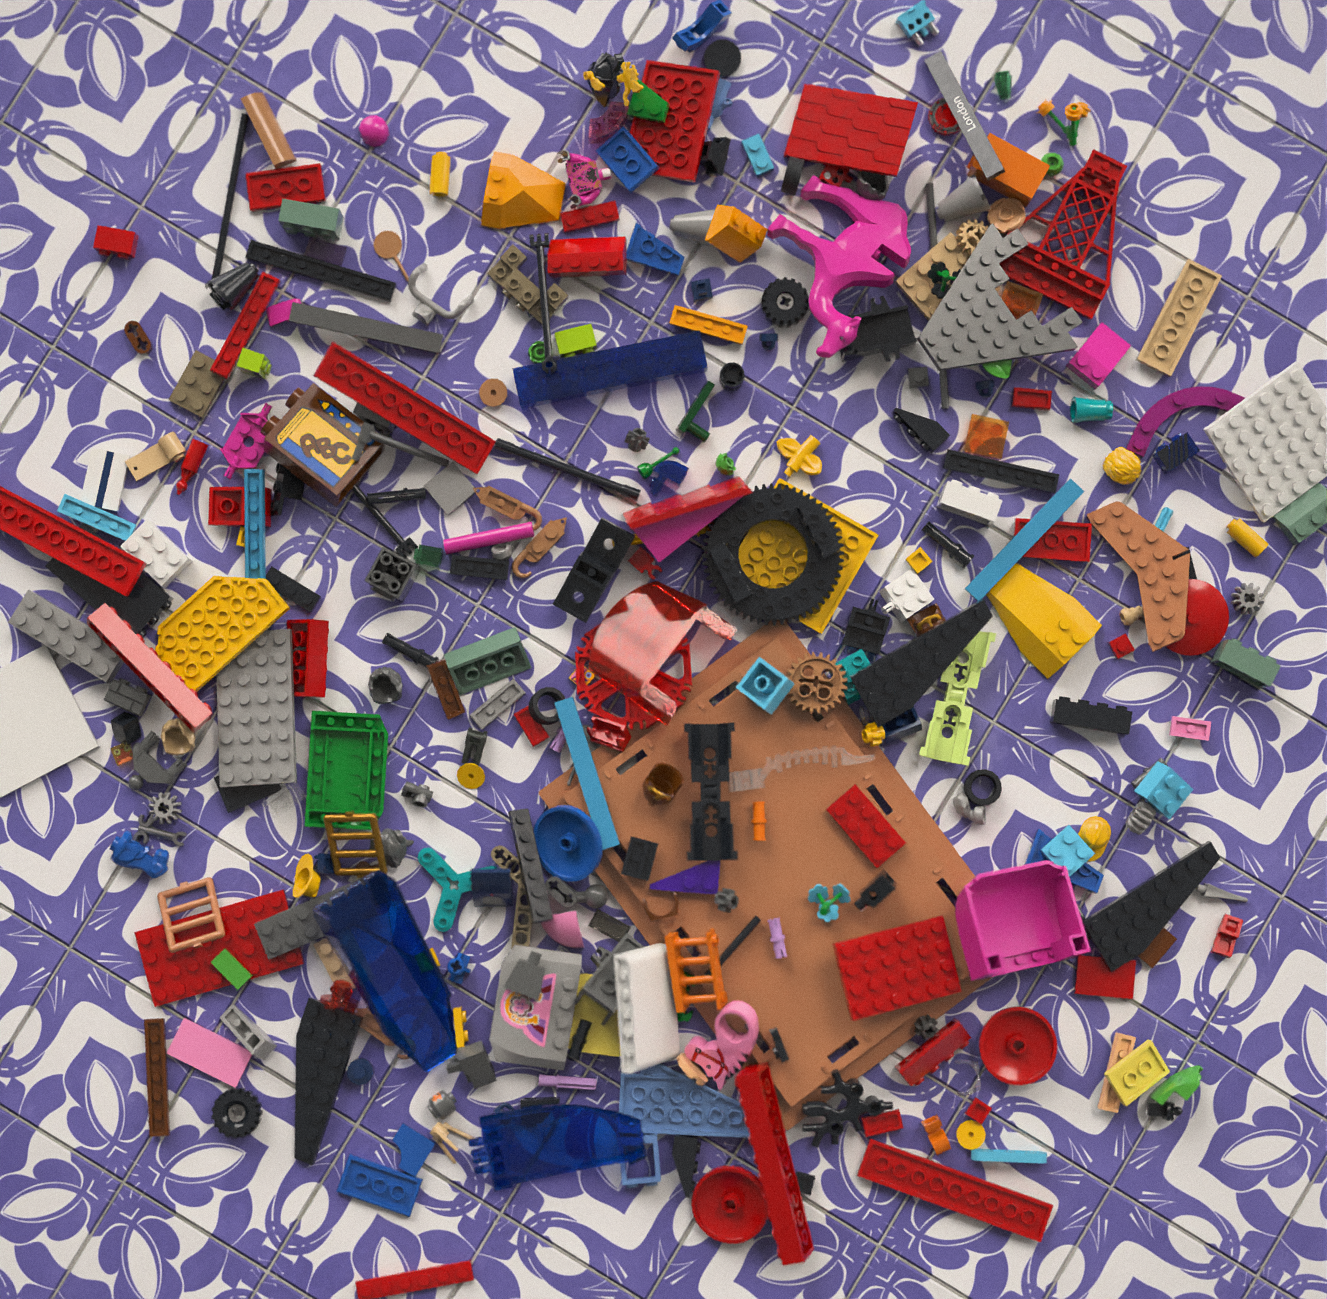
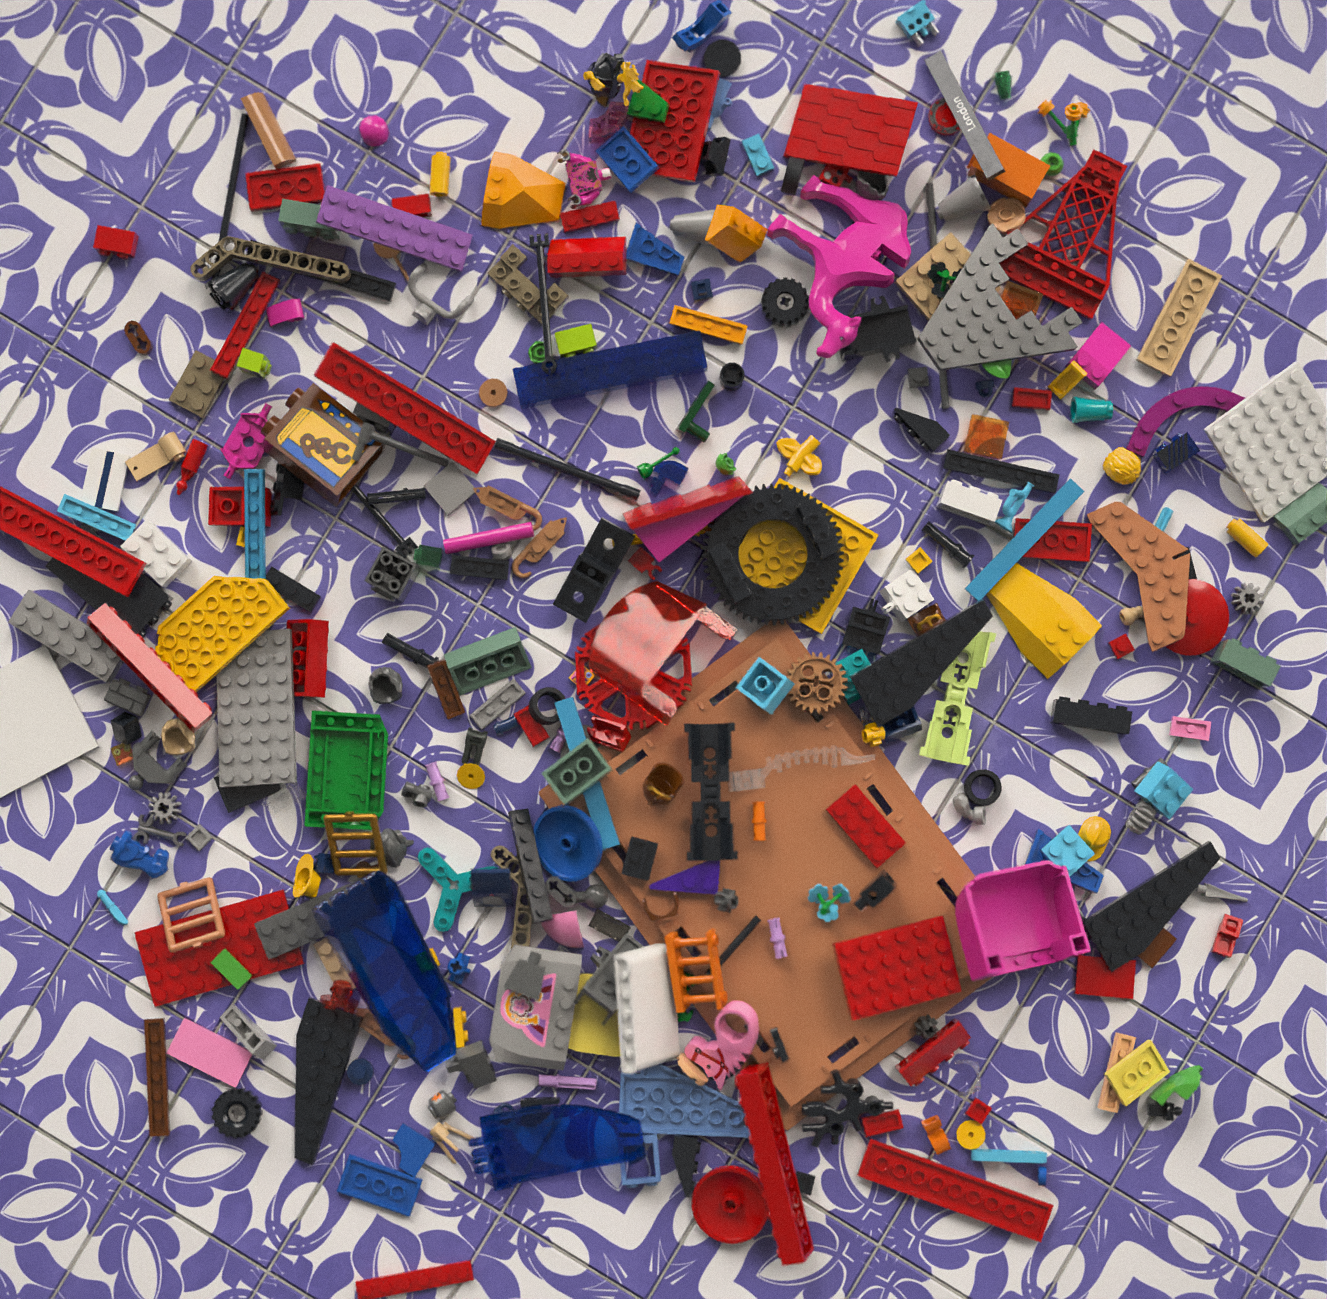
(113, 909): none -> medium azure piece
(199, 837): none -> light grey tile
(274, 261): none -> dark tan beam
(365, 328): dark grey tile -> none
(393, 228): none -> medium lavender plate
(416, 205): none -> red panel
(437, 781): none -> lavender pin
(505, 725): none -> dark blue pin
(577, 771): none -> sand green brick
(579, 1039): black pin -> none
(637, 439): dark grey gear -> none
(764, 337): dark blue tile -> none
(969, 240): tan gear -> none
(1009, 512): none -> medium azure piece
(1017, 1045): red dish -> none
(1042, 1172): none -> blue tile
(1067, 379): none -> yellow tile

